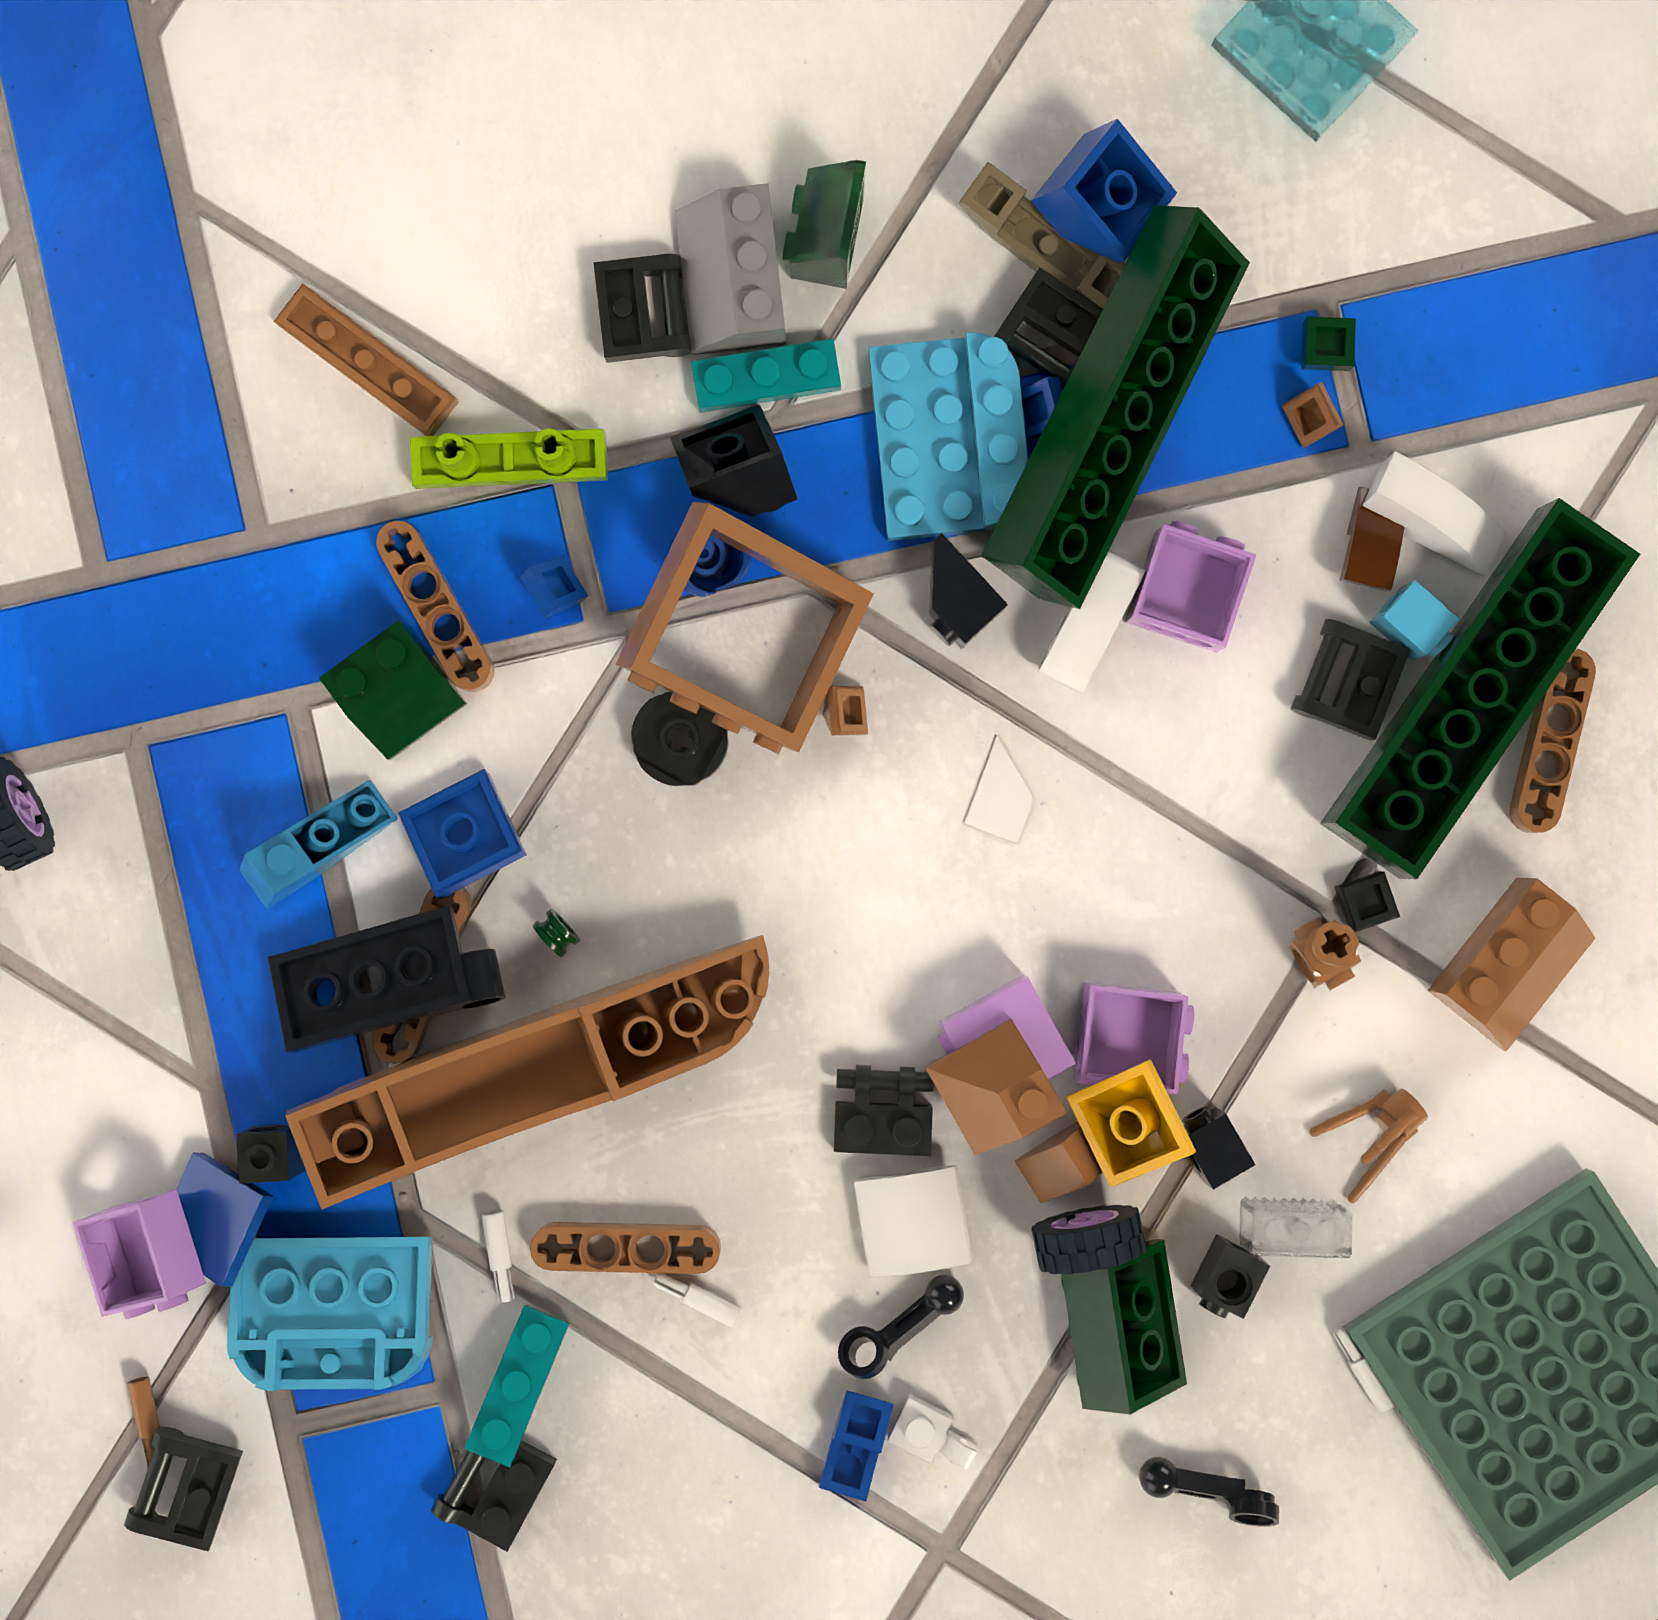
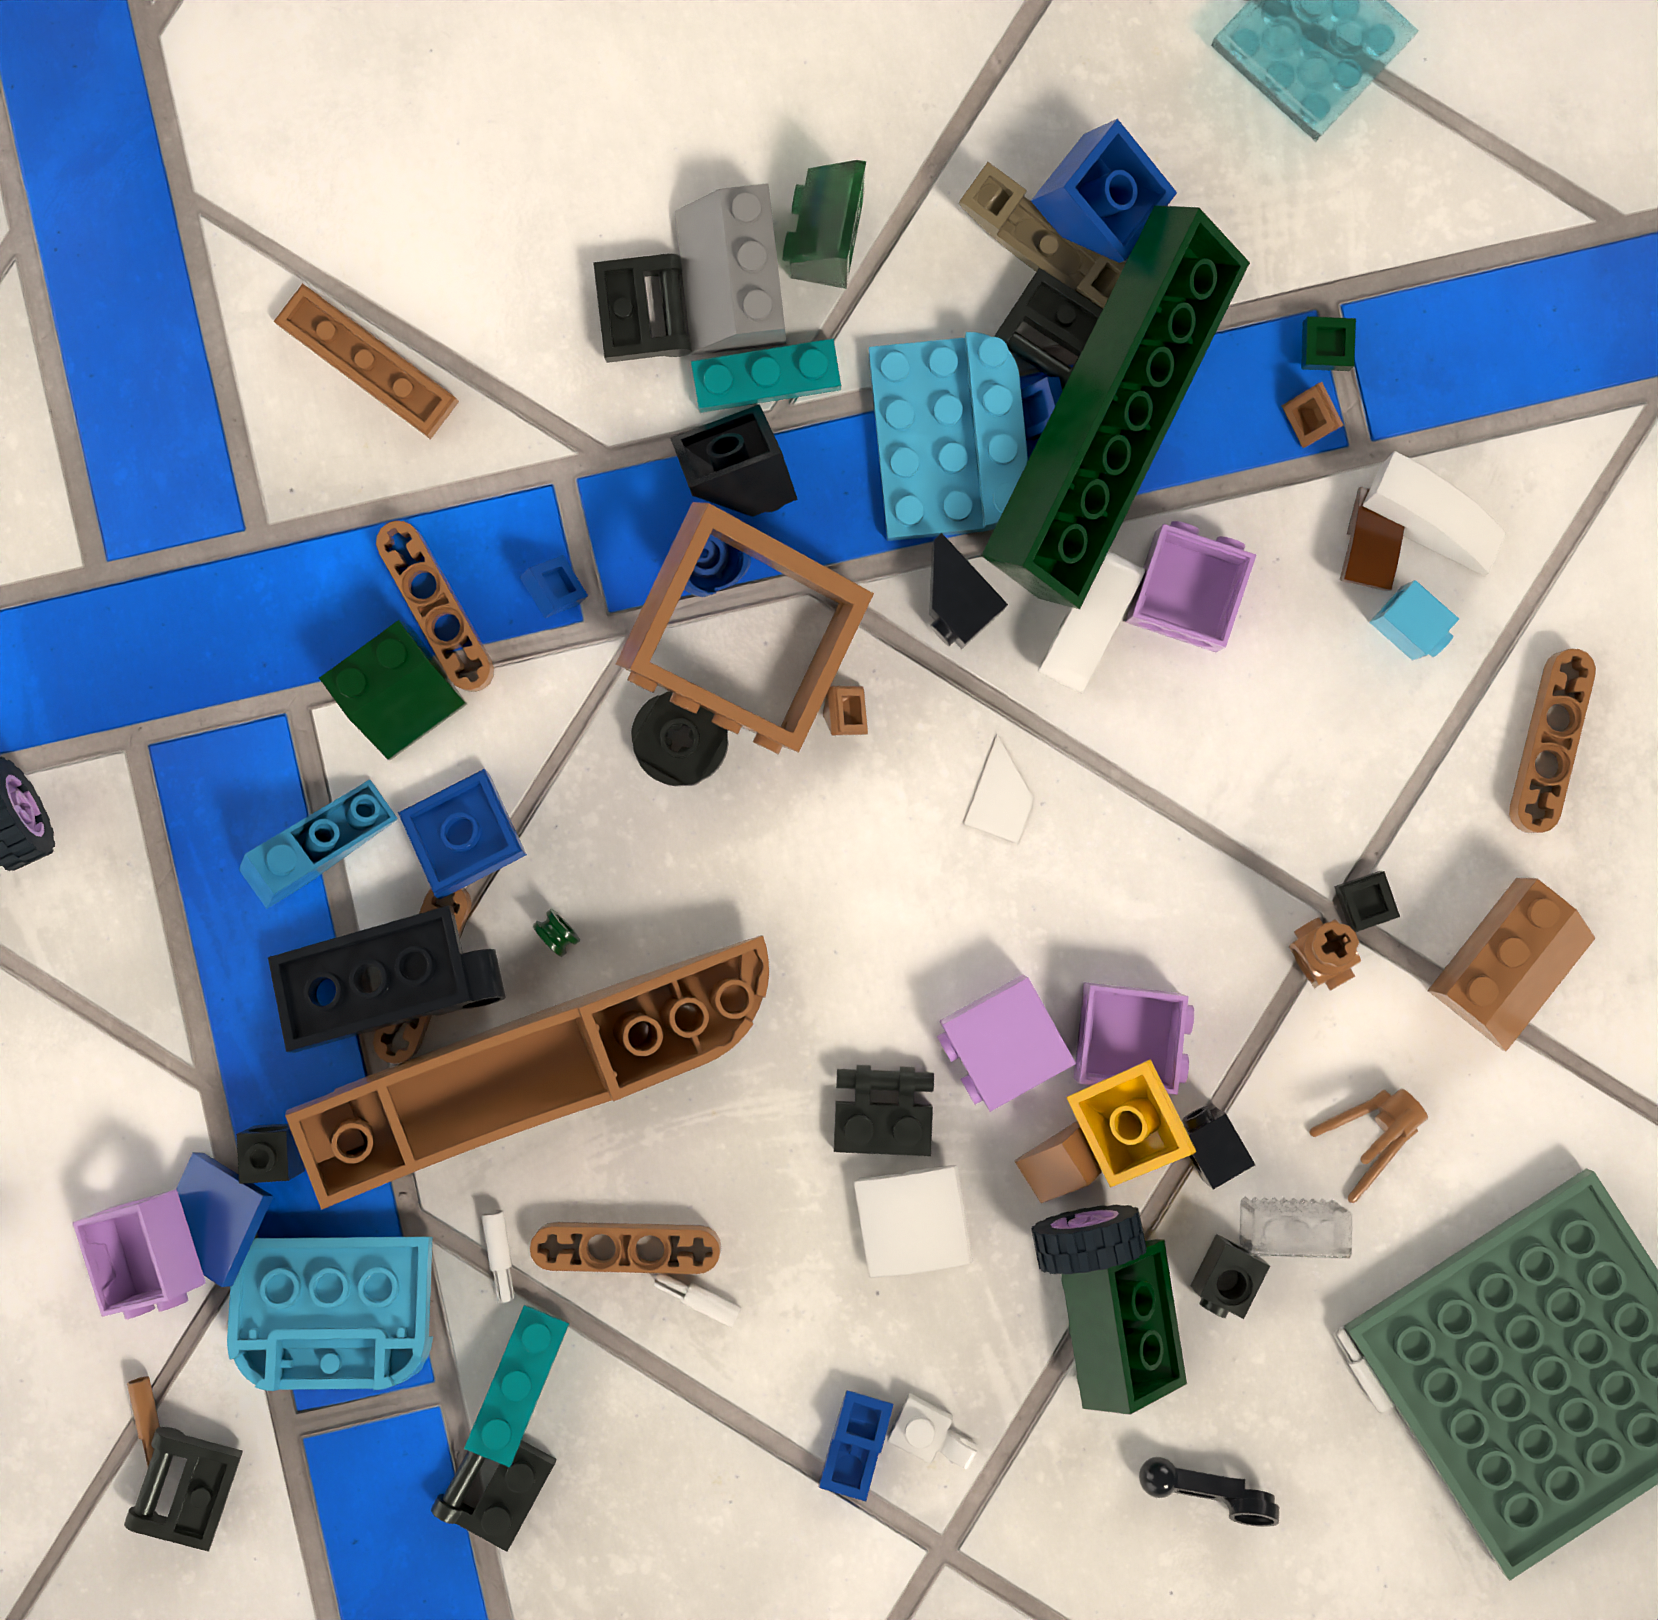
(508, 458): lime plate -> none
(942, 1297): black piece -> none
(996, 1089): medium nougat slope -> none
(1365, 685): pearl dark grey plate -> none
(1480, 689): dark green brick -> none

